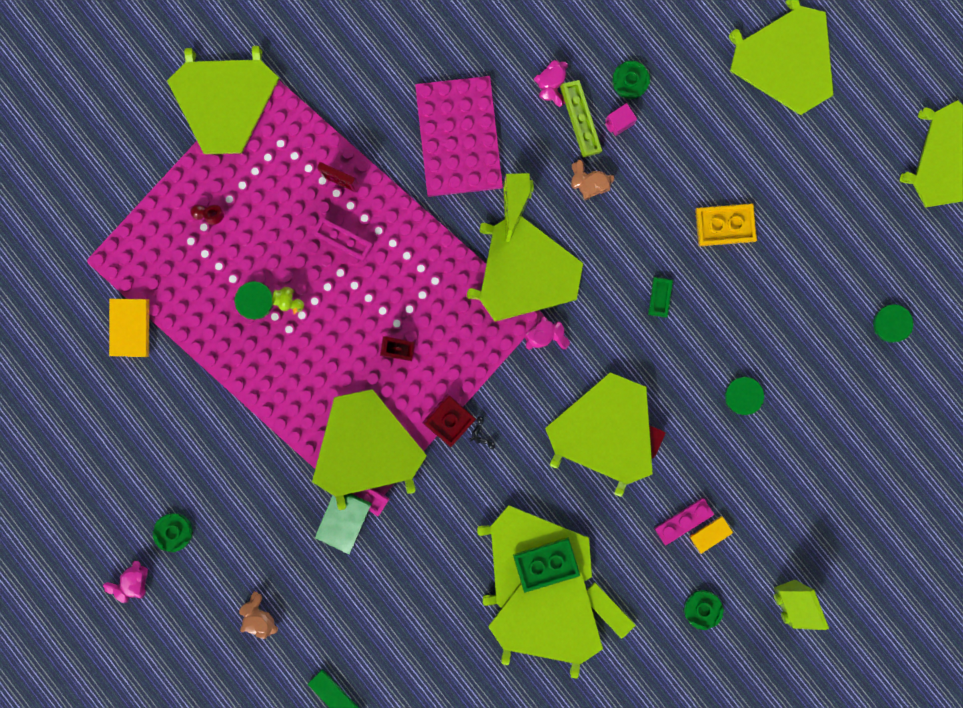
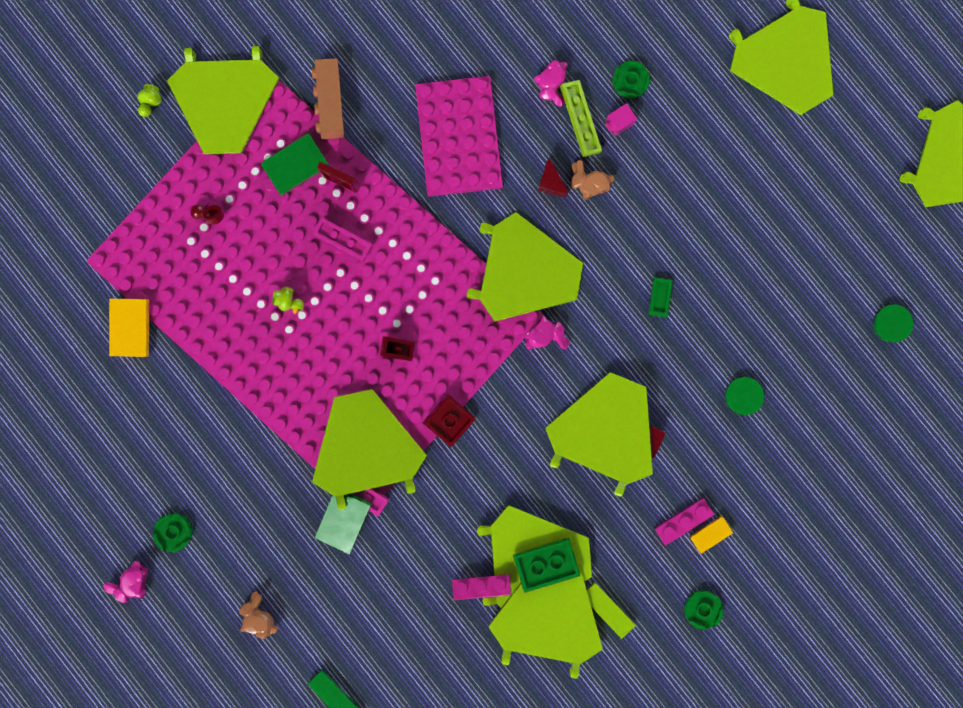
(148, 98): none -> lime animal
(253, 300): green tile -> none
(294, 164): none -> green tile
(329, 99): none -> nougat brick
(480, 420): black piece -> none
(482, 587): none -> dark pink plate
(516, 192): lime slope -> none
(551, 181): none -> dark red slope
(725, 224): yellow tile -> none
(800, 606): lime slope -> none

